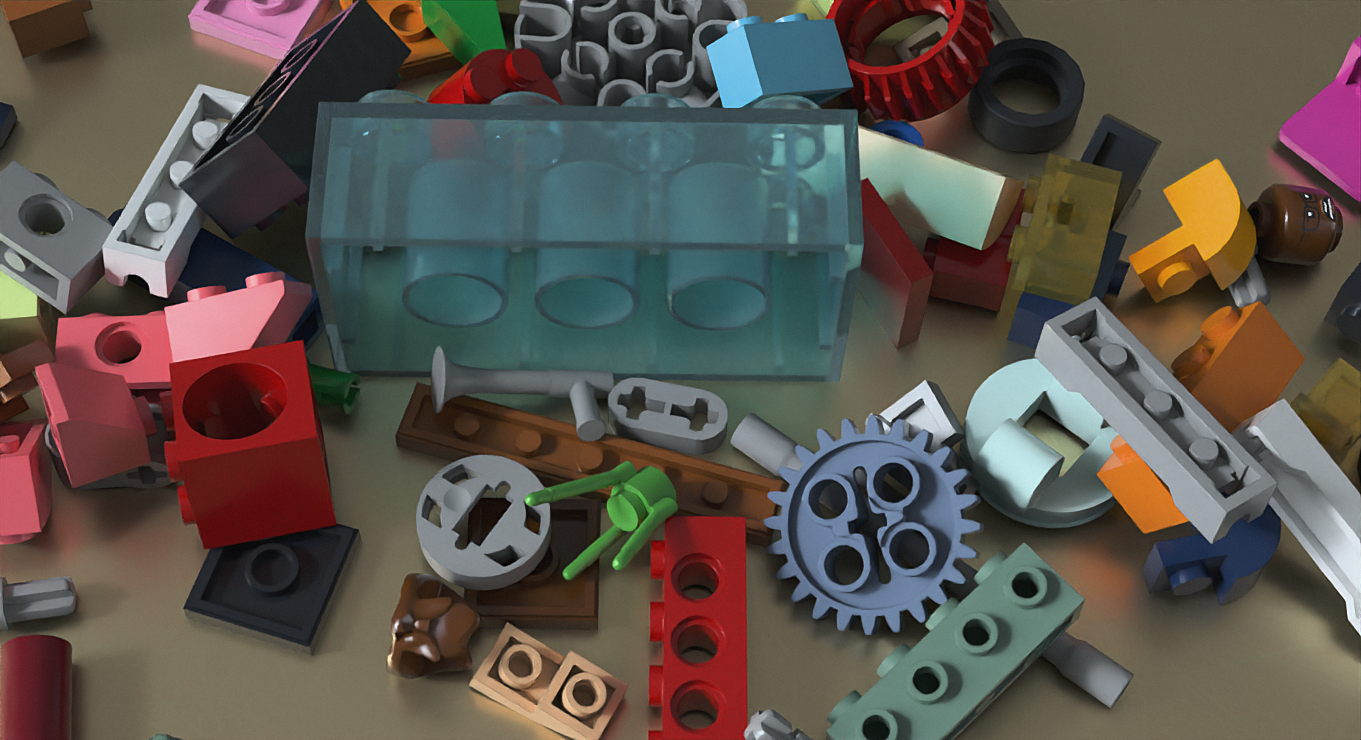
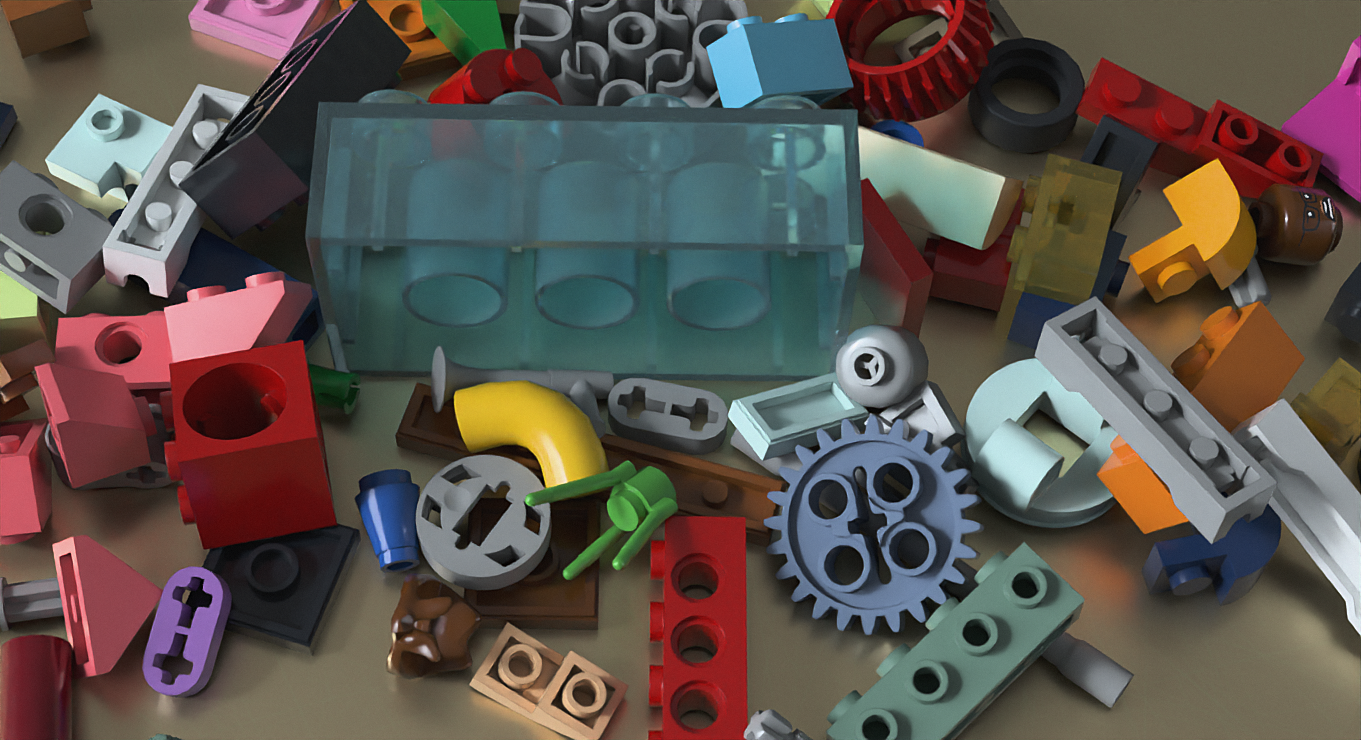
(100, 602): none -> coral slope
(108, 149): none -> light aqua brick
(171, 627): none -> medium lavender beam
(389, 515): none -> blue cone
(536, 420): none -> yellow cylinder
(793, 413): none -> light aqua tile
(881, 365): none -> light grey head
(1193, 137): none -> red slope

